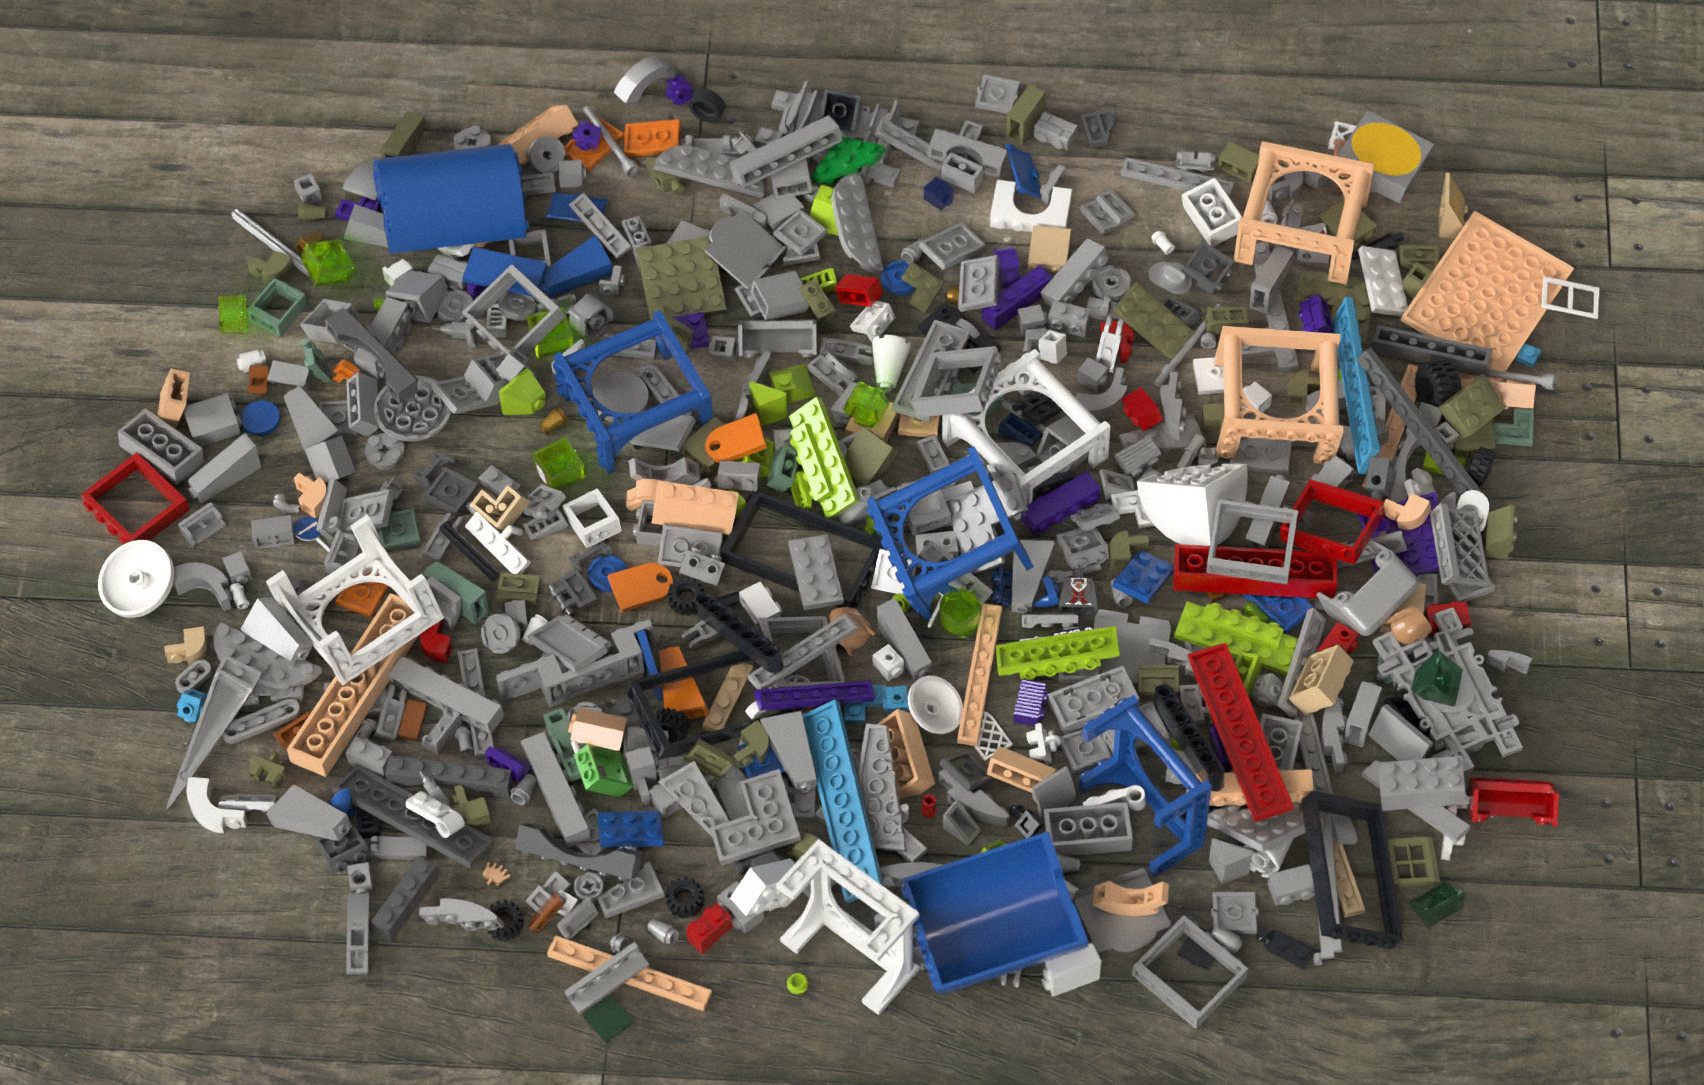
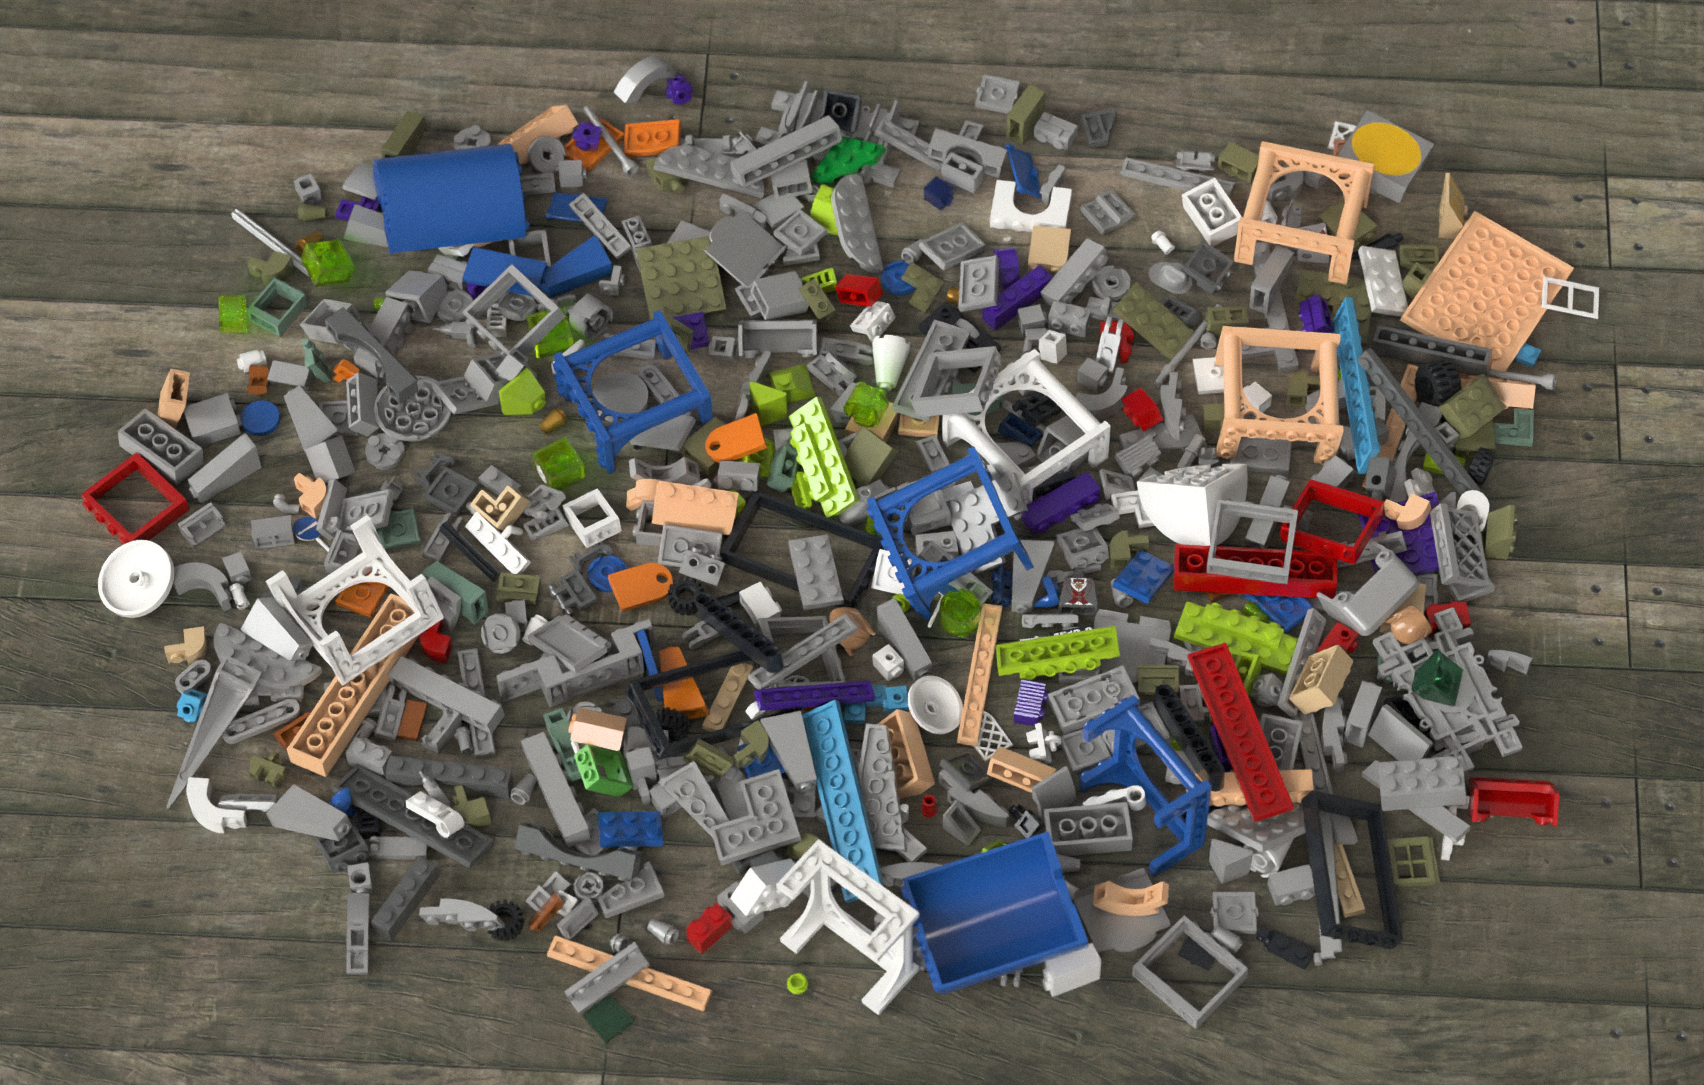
(396, 271): white brick -> none
(495, 875): light nougat piece -> none
(502, 759): dark purple bracket -> none
(684, 908): black tyre -> none
(709, 98): black tyre -> none
(1438, 903): clear green slope -> none

